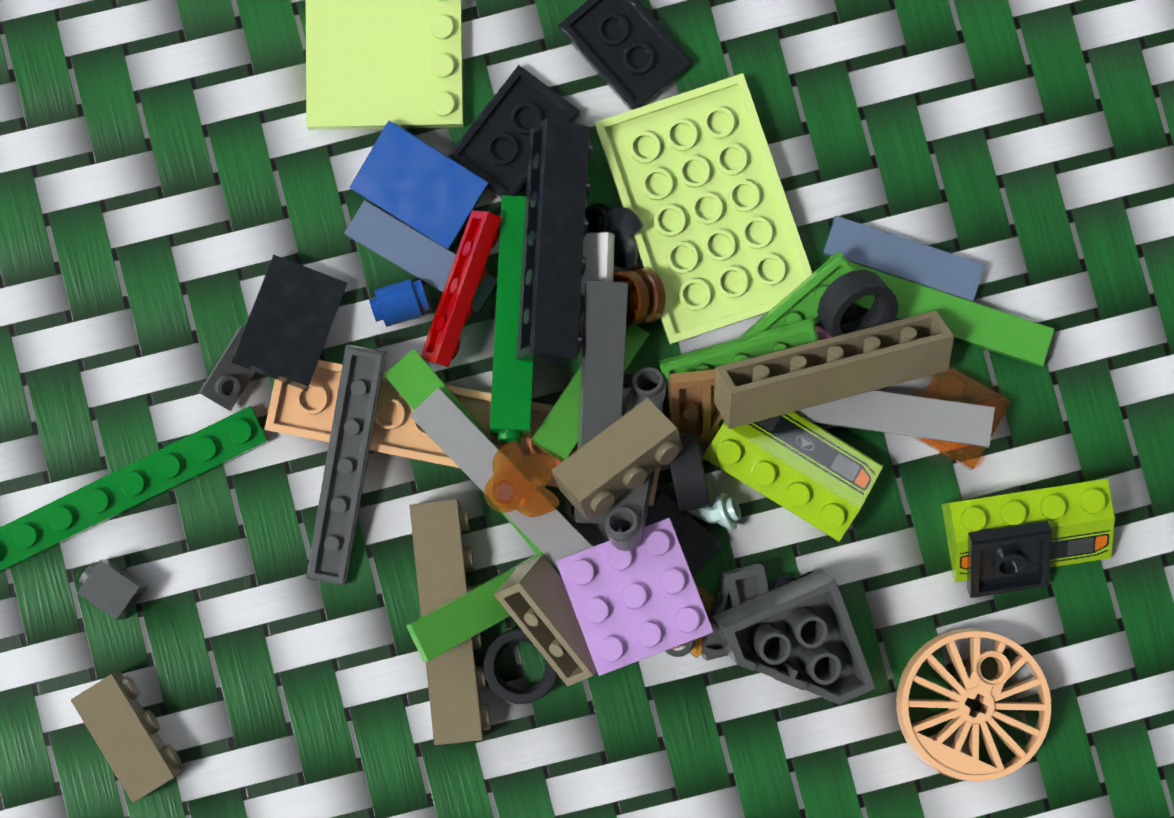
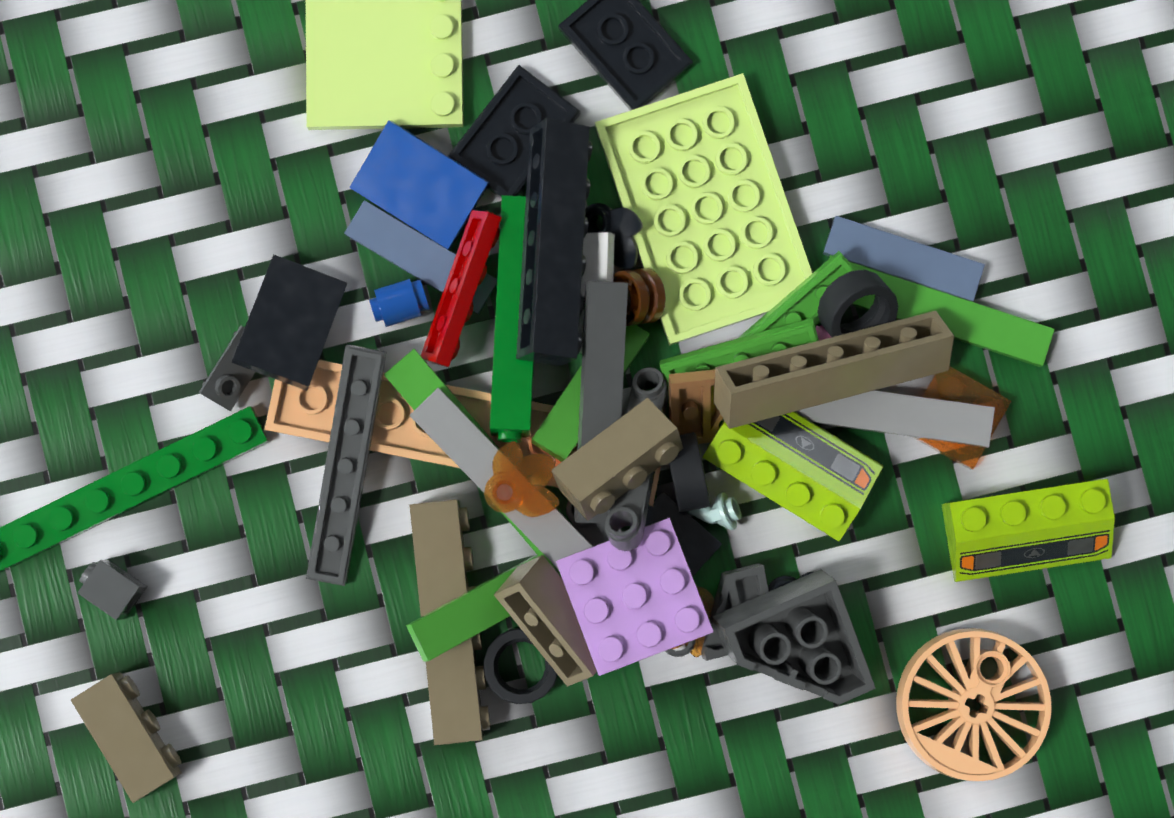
(1008, 559): black tile -> none

